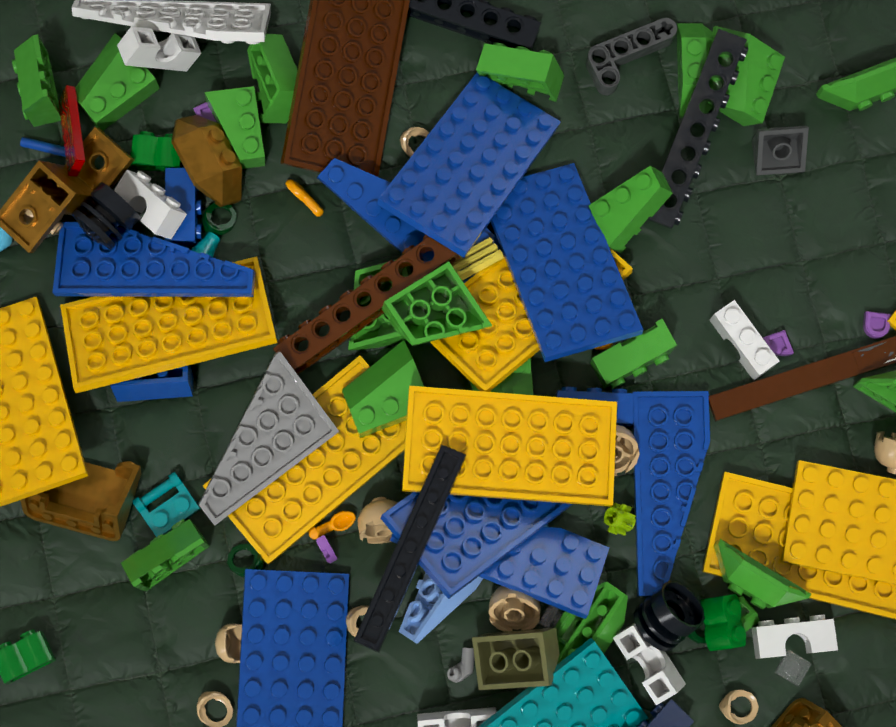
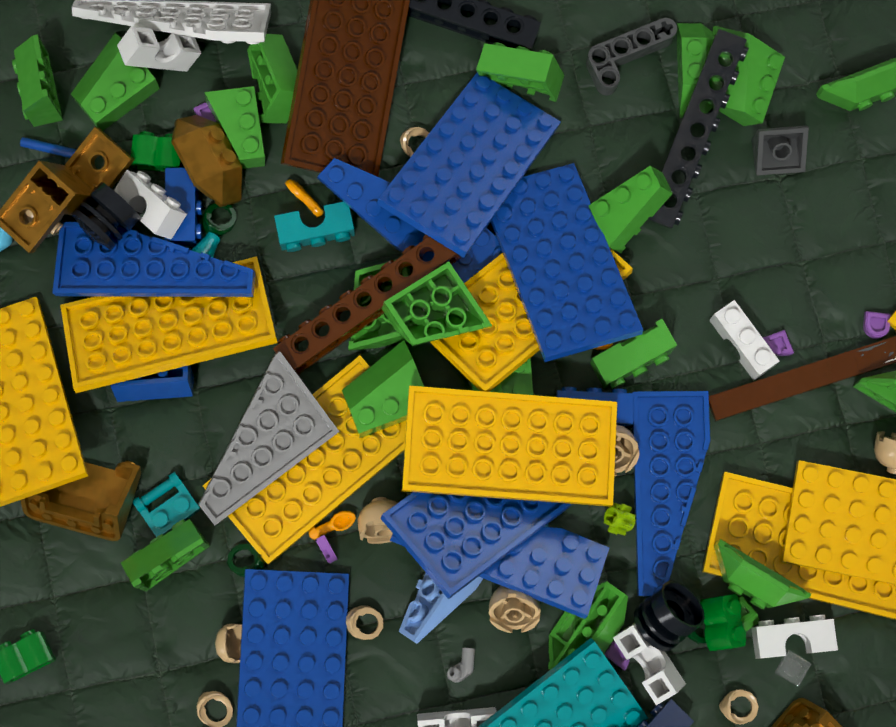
(71, 131): red tile -> none
(295, 234): none -> teal arch
(410, 548): black tile -> none
(473, 258): light yellow tile -> none
(516, 658): olive slope -> none
(550, 617): clear plate -> none
(615, 655): none -> medium lavender tile

